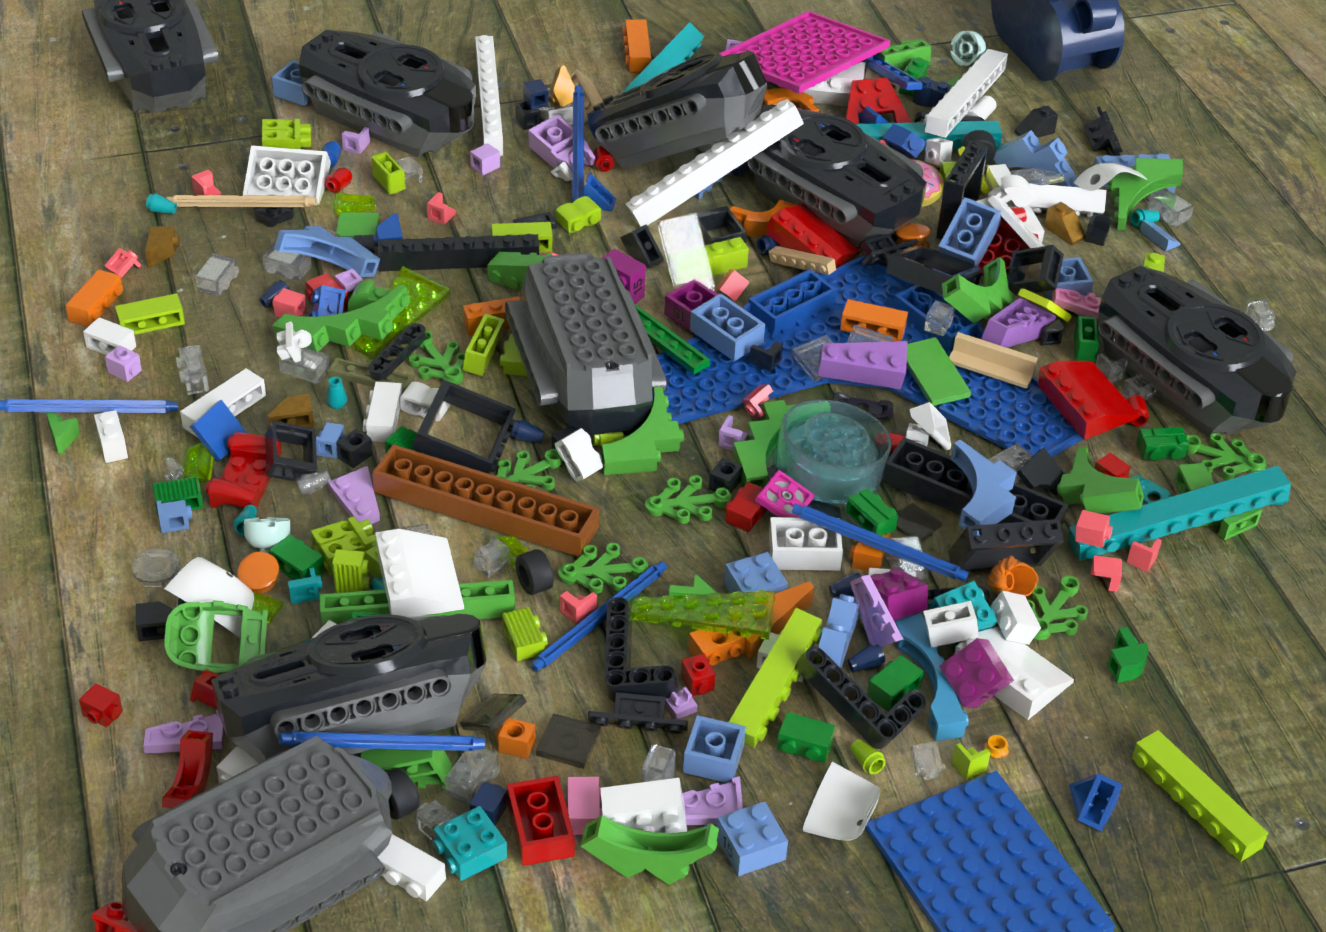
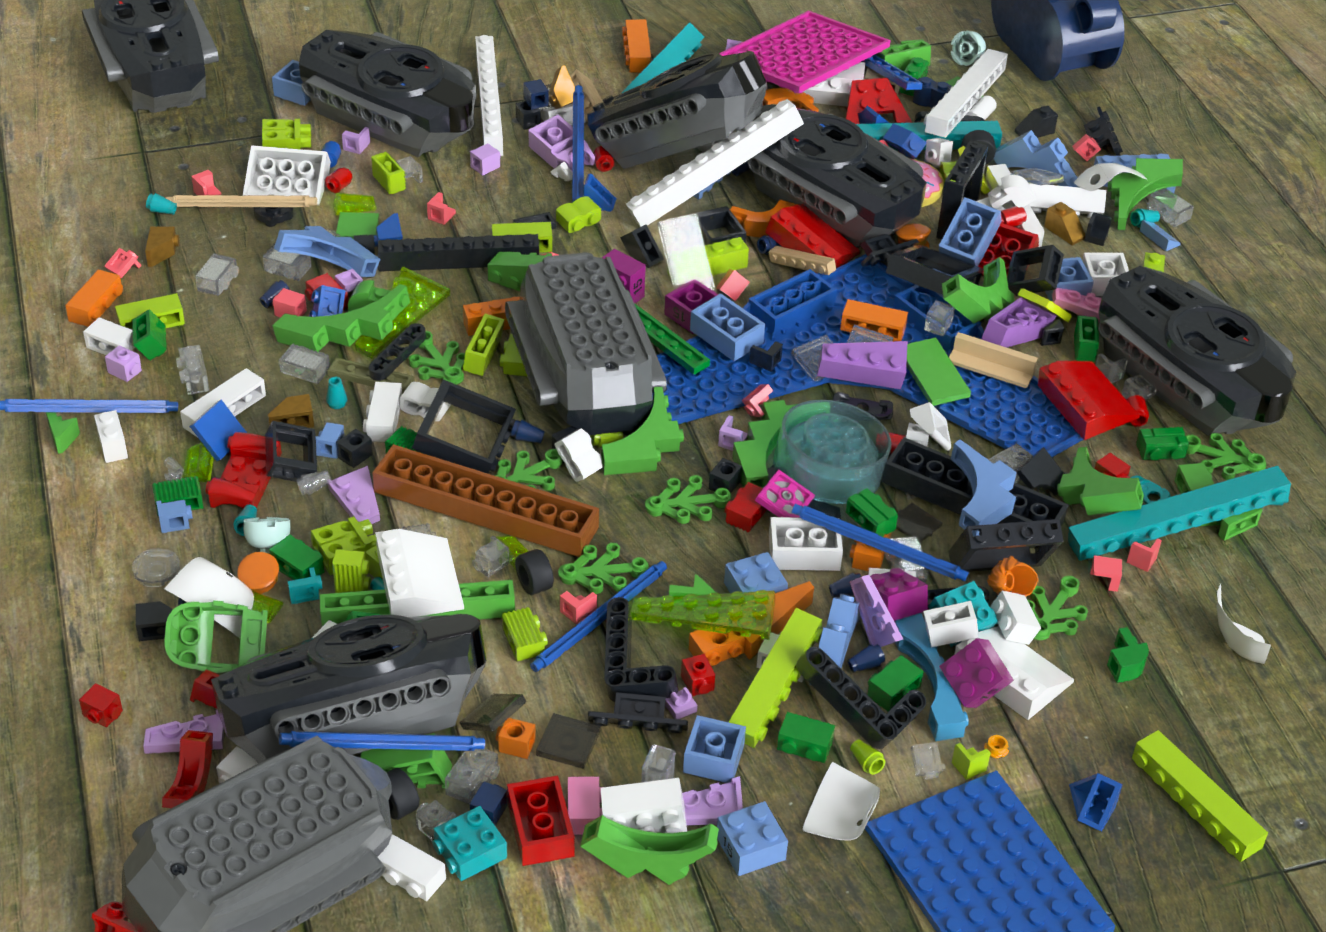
(149, 335): none -> green brick
(292, 342): white hips -> none
(1015, 222): white tile -> none
(1086, 147): none -> coral bracket
(1093, 528): coral brick -> none
(1103, 268): none -> white brick
(1237, 637): none -> white piece
(1261, 314): clear brick -> none

